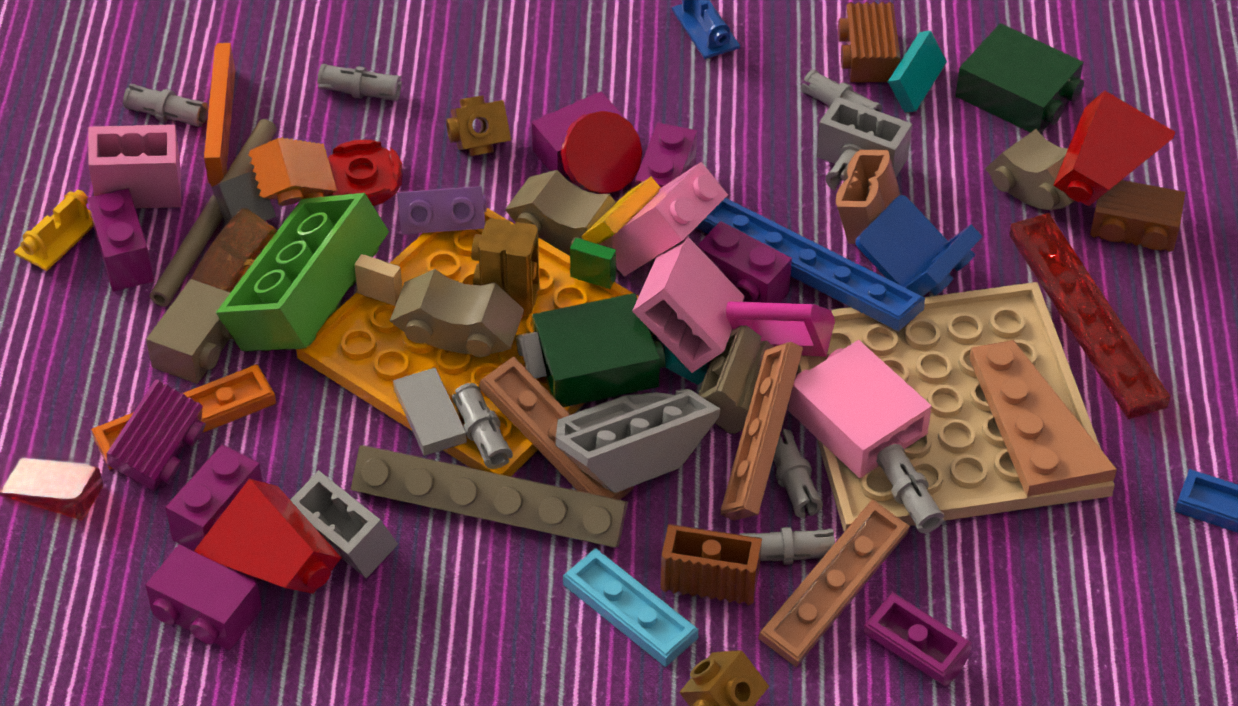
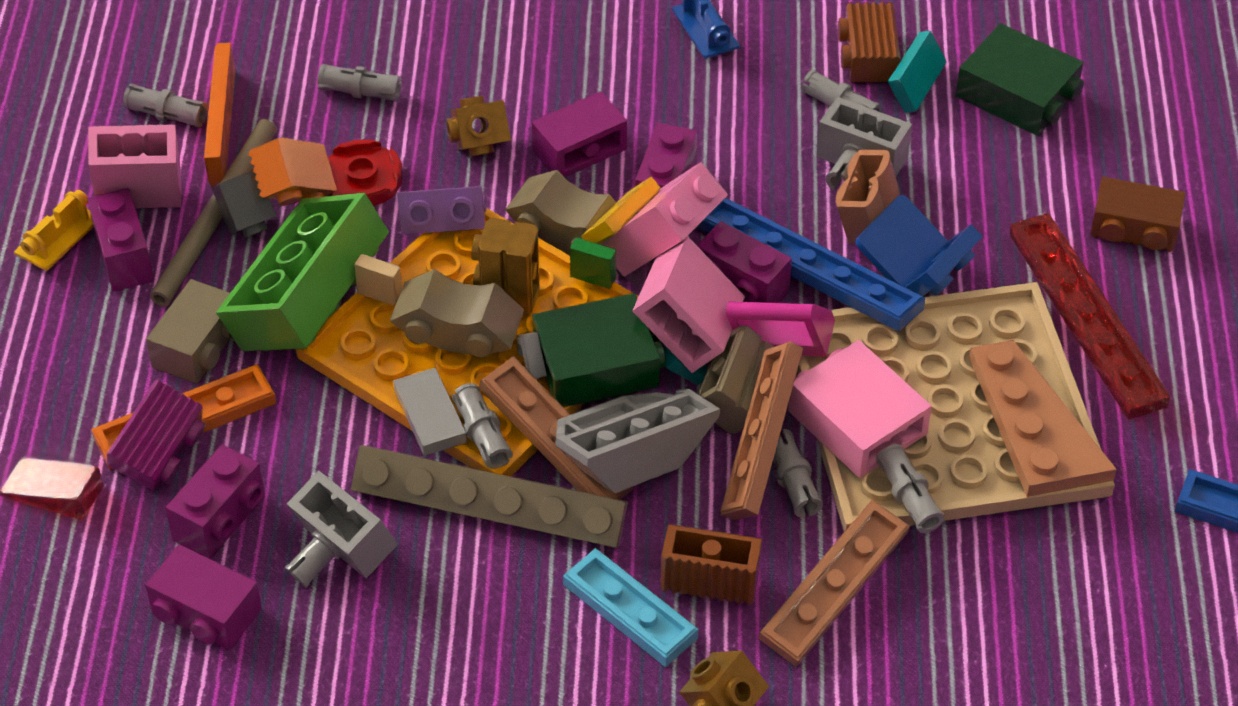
(234, 250): clear orange slope -> none
(270, 540): red slope -> none
(601, 152): red tile -> none
(794, 545): light grey pin -> none
(918, 639): magenta brick -> none
(1029, 172): dark tan brick -> none
(1107, 147): red slope -> none

